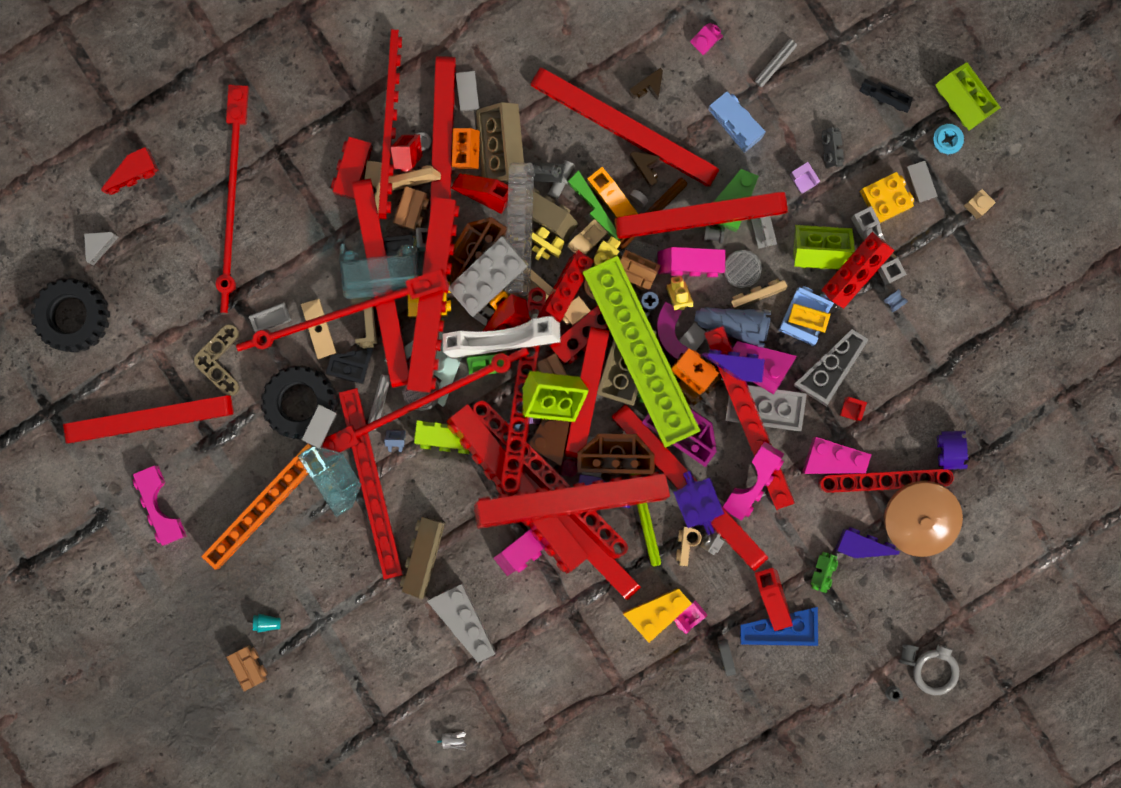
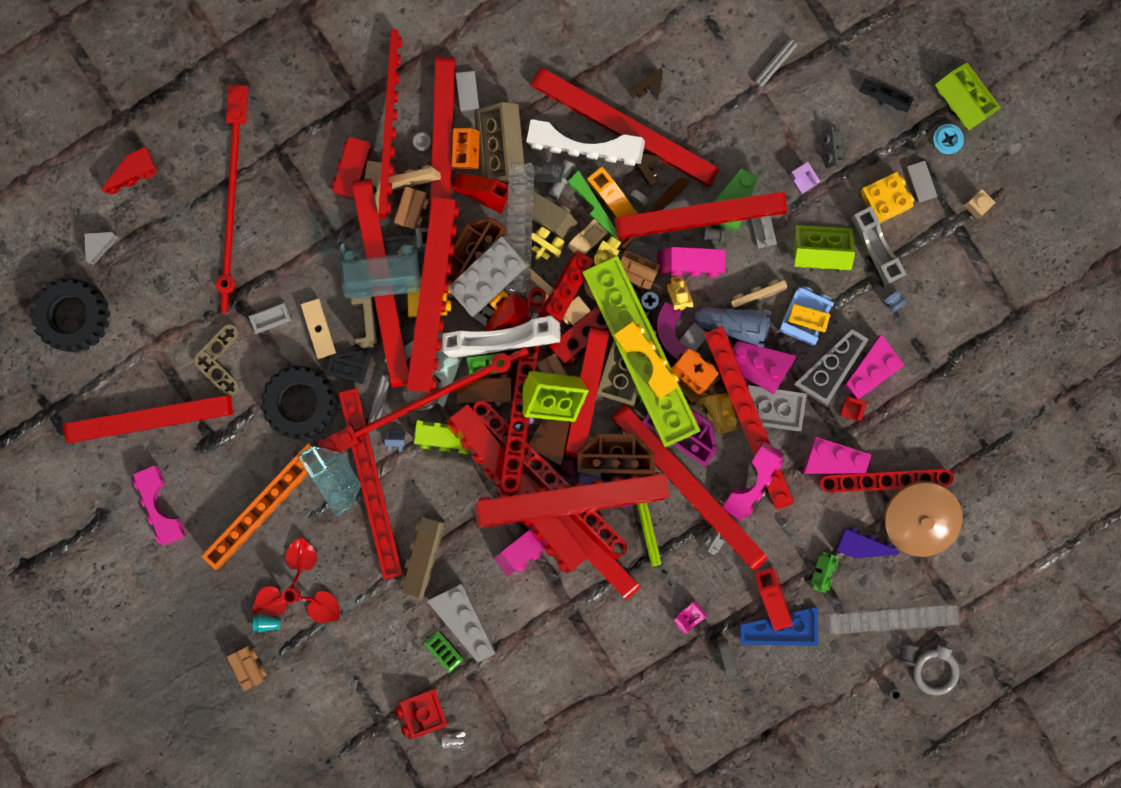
(269, 601): none -> red plant
(319, 426): light grey tile -> none
(406, 152): red brick -> none
(415, 287): red bar -> none
(420, 714): none -> red plate
(454, 652): none -> bright green slope
(488, 390): none -> reddish brown wedge
(623, 148): none -> white arch
(632, 339): none -> yellow arch
(656, 614): yellow wedge -> none
(683, 554): tan plate -> none
(698, 503): dark purple plate -> none
(706, 38): dark pink bracket -> none
(721, 412): none -> clear yellow wing
(736, 121): light blue wedge -> none
(741, 368): dark purple slope -> none
(742, 269): tile -> none
(857, 270): red brick -> none
(873, 369): none -> dark pink wedge
(893, 619): none -> clear beam
(953, 450): dark purple brick -> none

